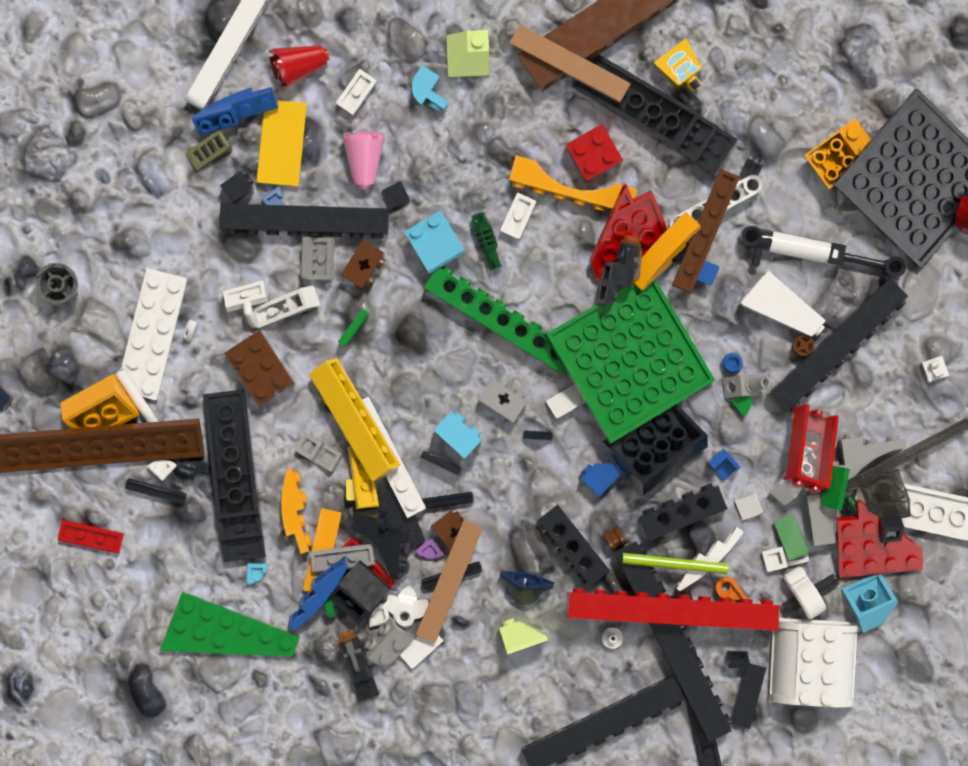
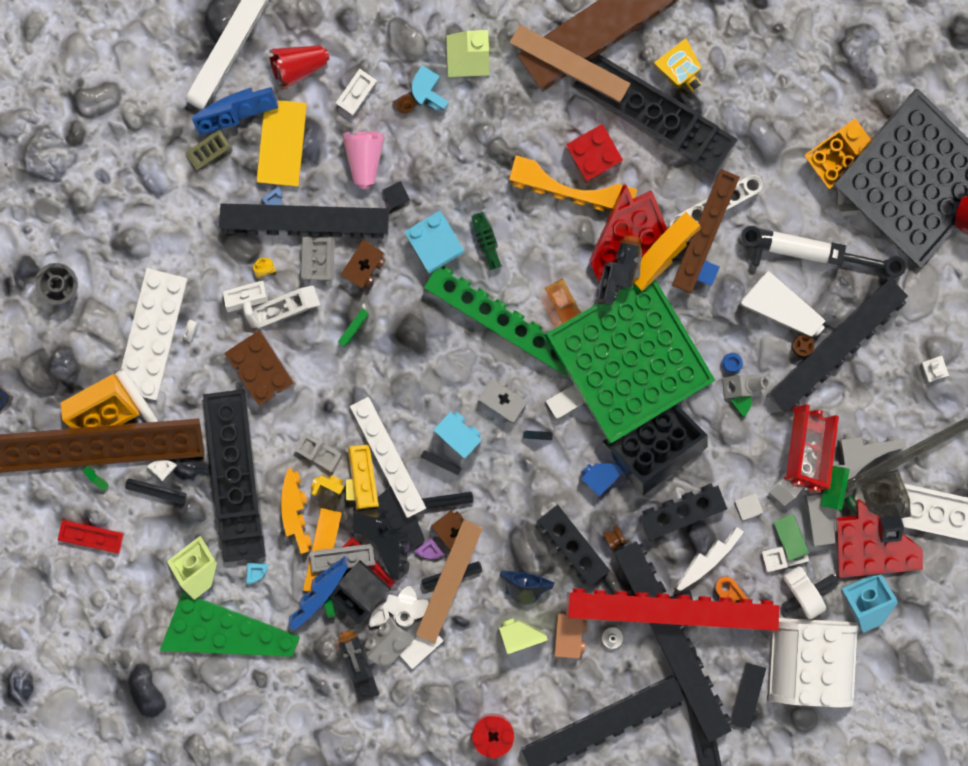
(95, 479): none -> green tile
(194, 567): none -> yellowish green slope
(237, 186): black brick -> none
(263, 267): none -> yellow plate
(332, 483): none -> yellow bracket
(354, 419): yellow brick -> none
(405, 103): none -> reddish brown plate
(493, 747): none -> red brick
(518, 216): white plate -> none
(562, 301): none -> clear orange slope
(569, 637): none -> nougat brick
(675, 563): lime piece -> none
(723, 464): blue panel -> none
(738, 659): black tile -> none
(754, 163): black wheel -> none

